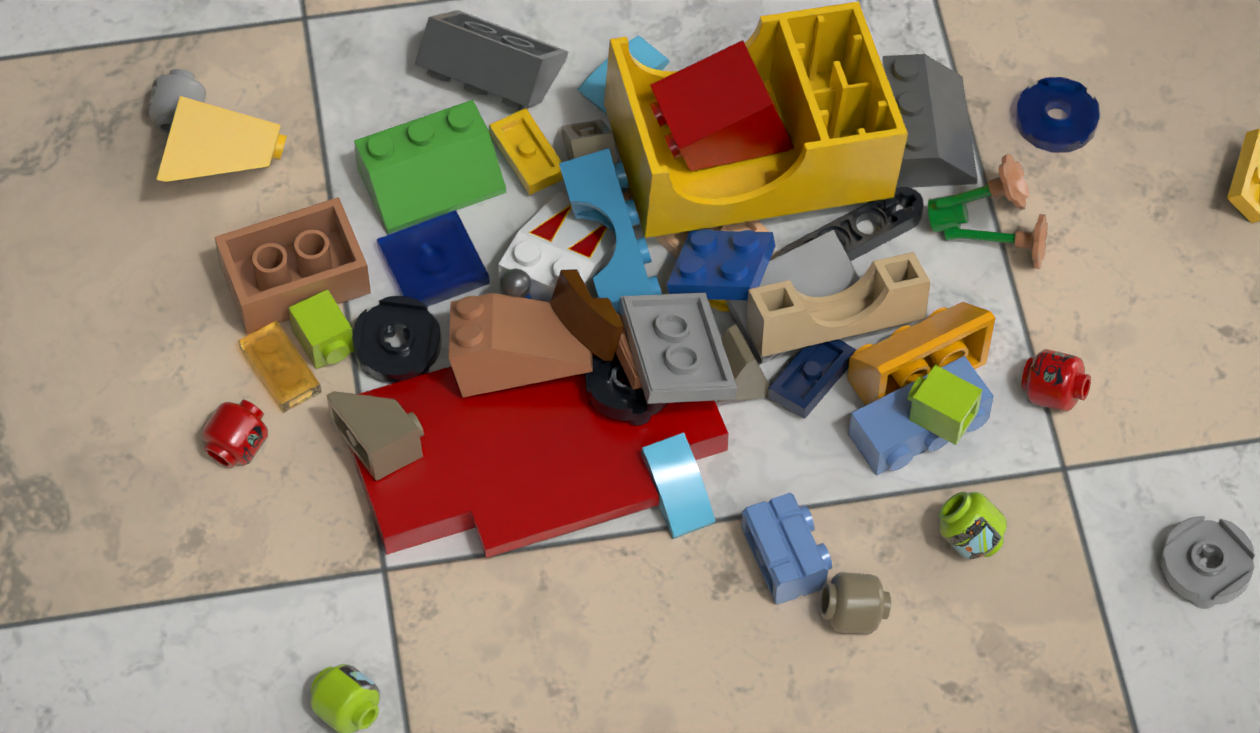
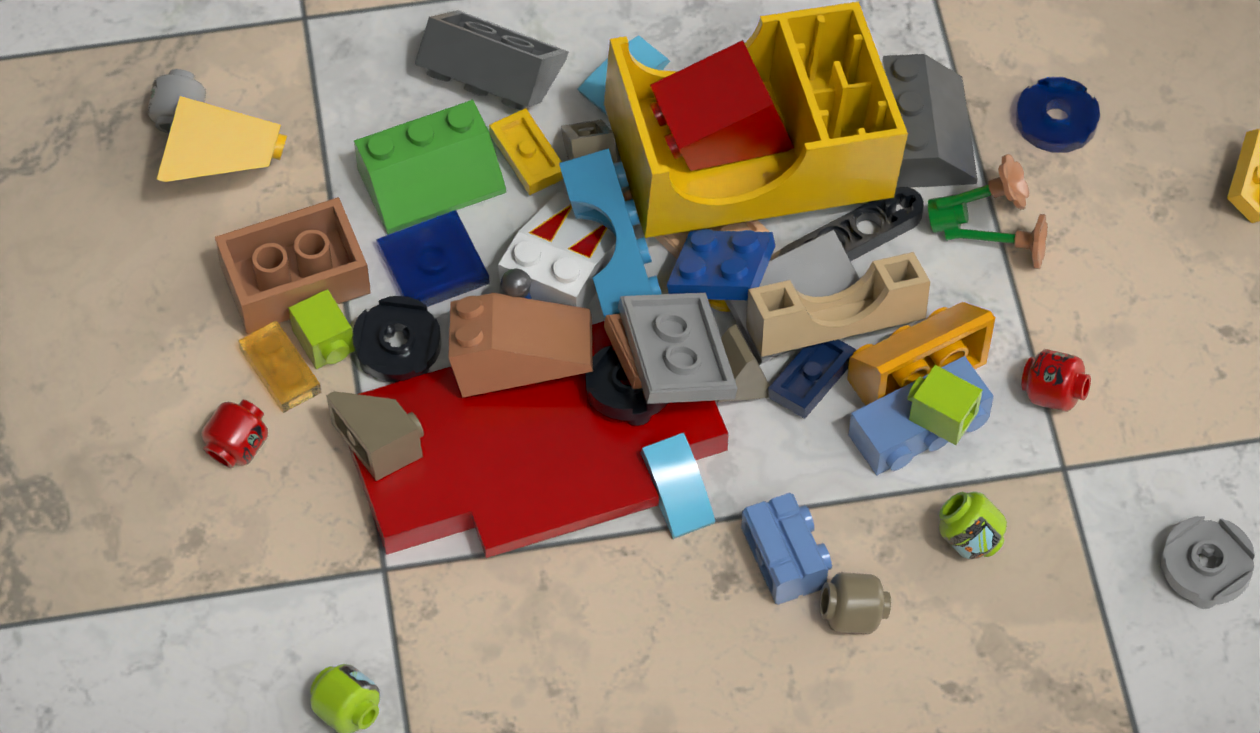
(587, 318): reddish brown slope -> none

